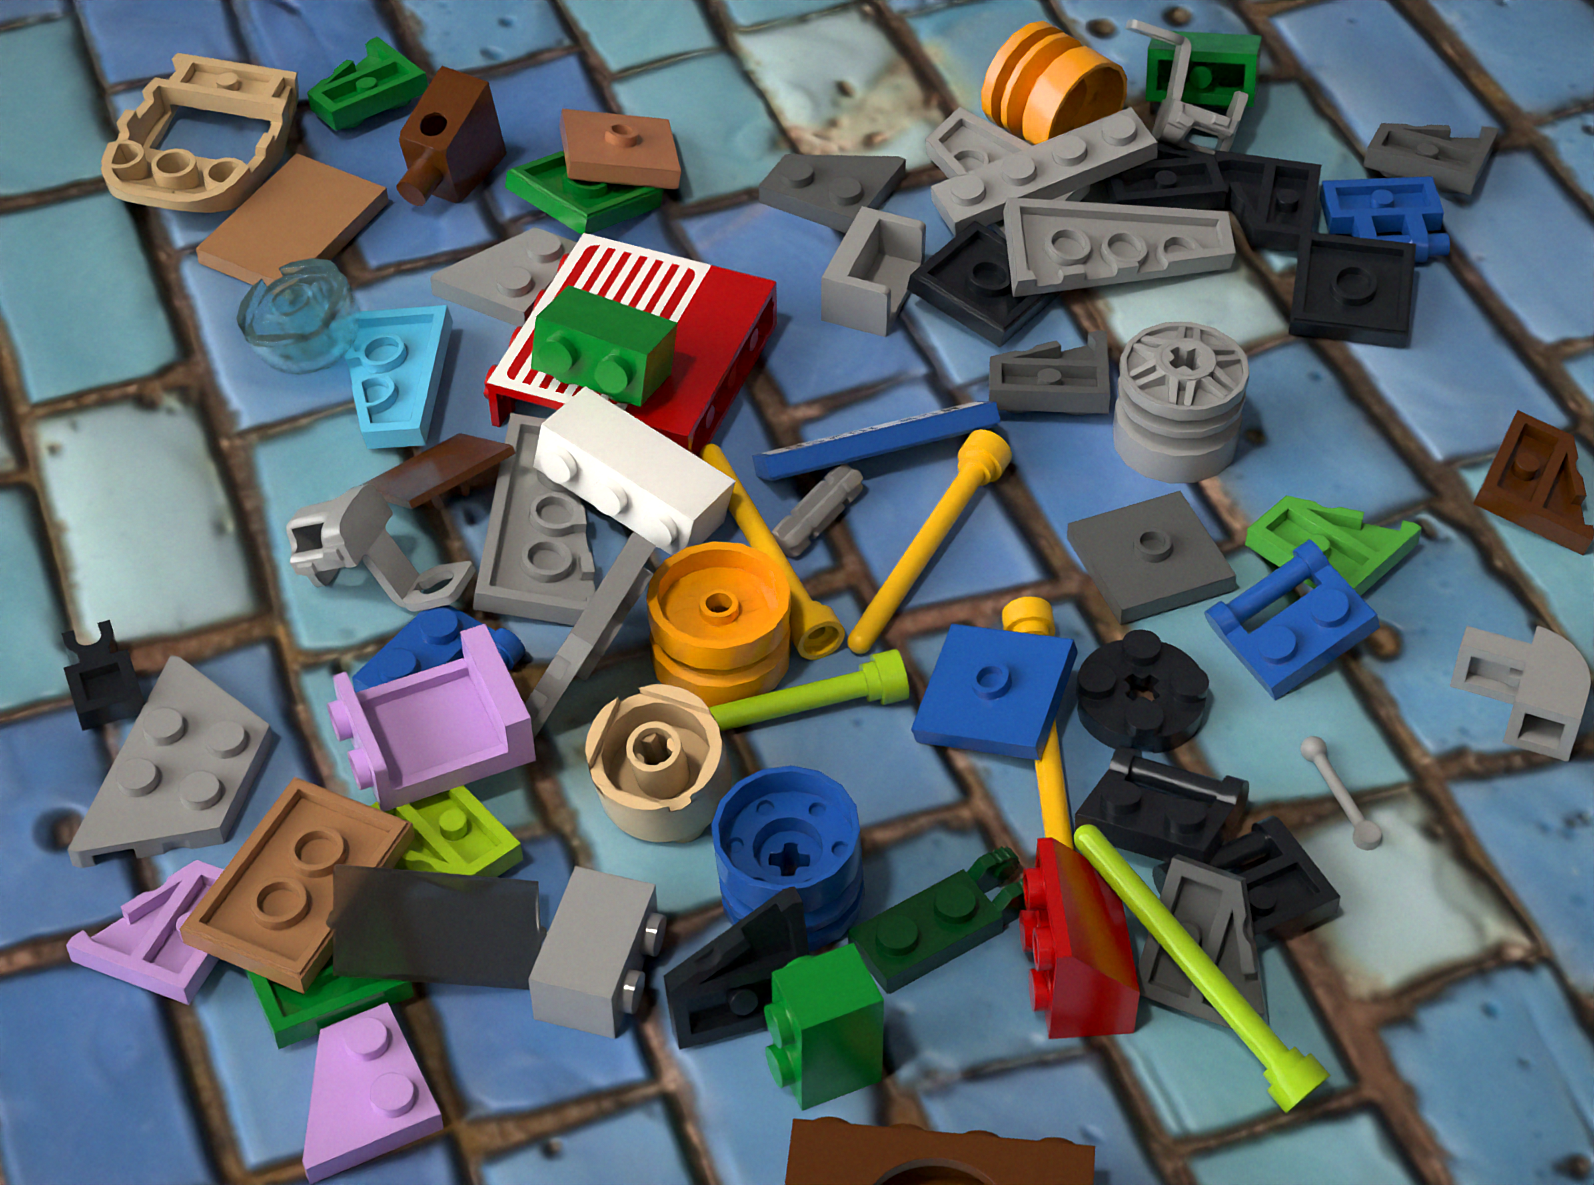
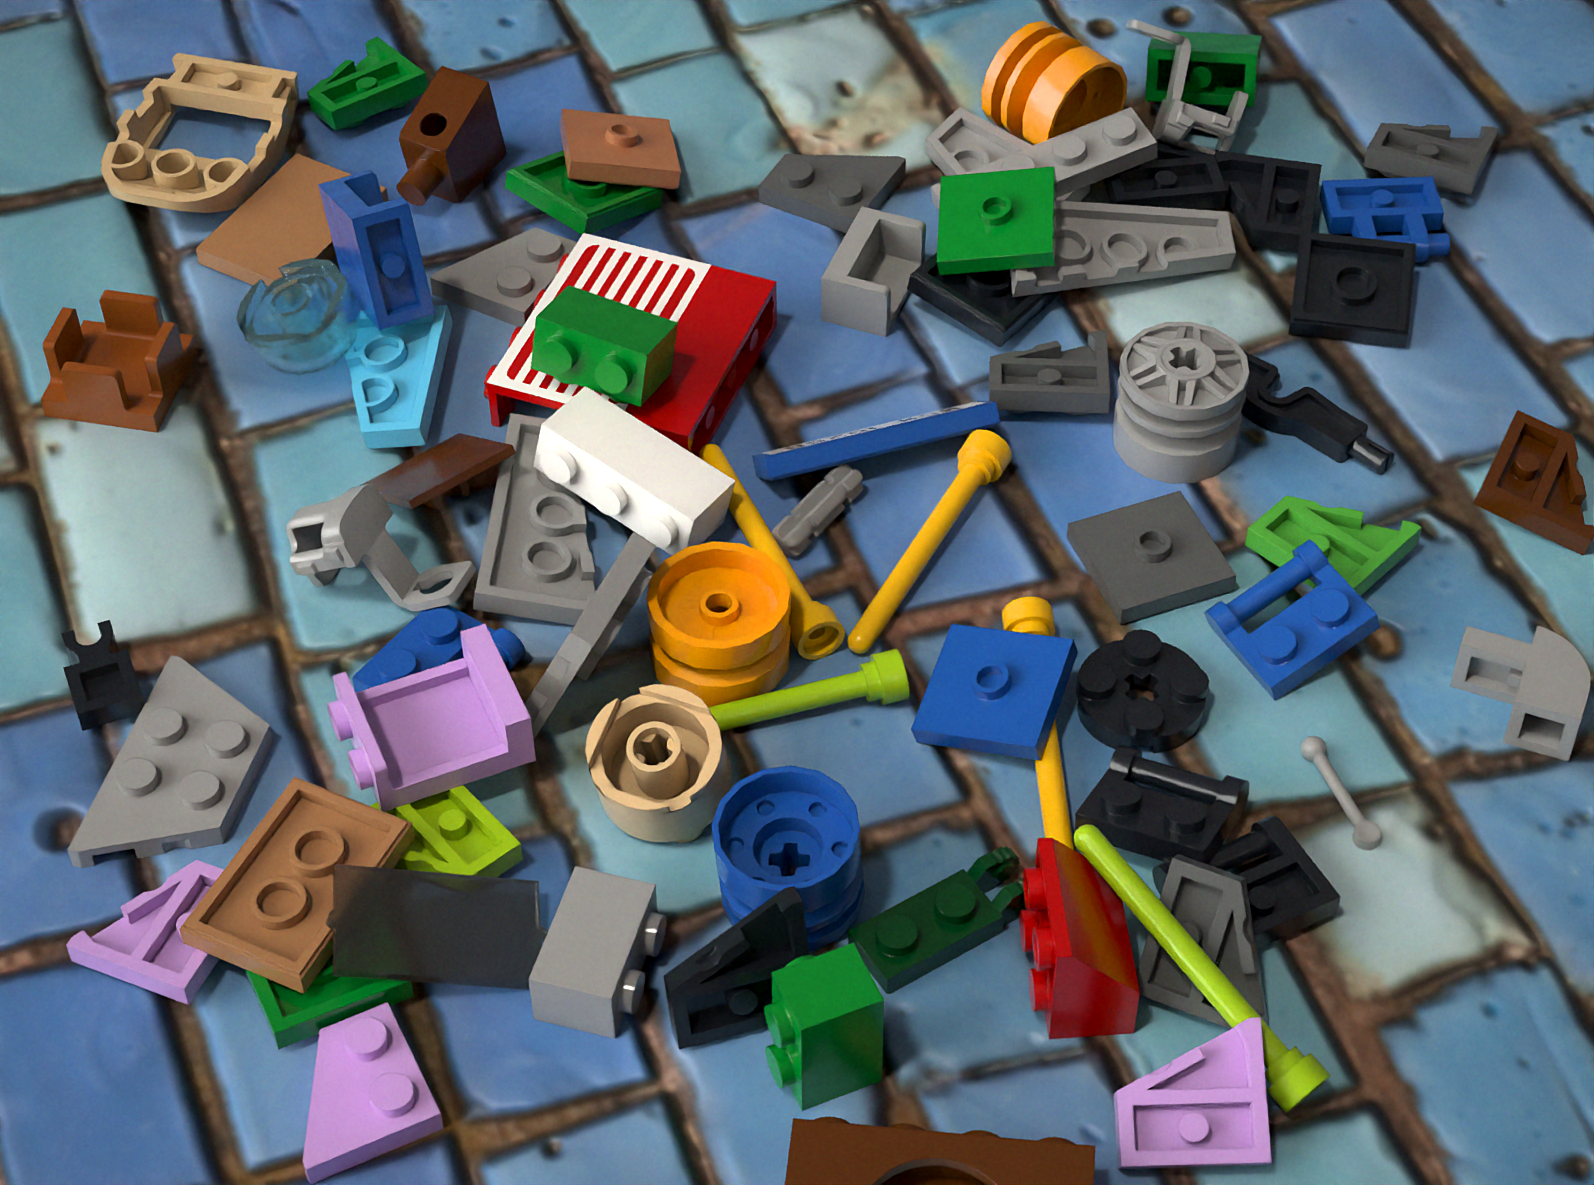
(116, 369): none -> dark orange panel
(377, 250): none -> blue panel
(997, 221): none -> green plate
(1199, 1107): none -> lavender wing
(1310, 419): none -> black piece

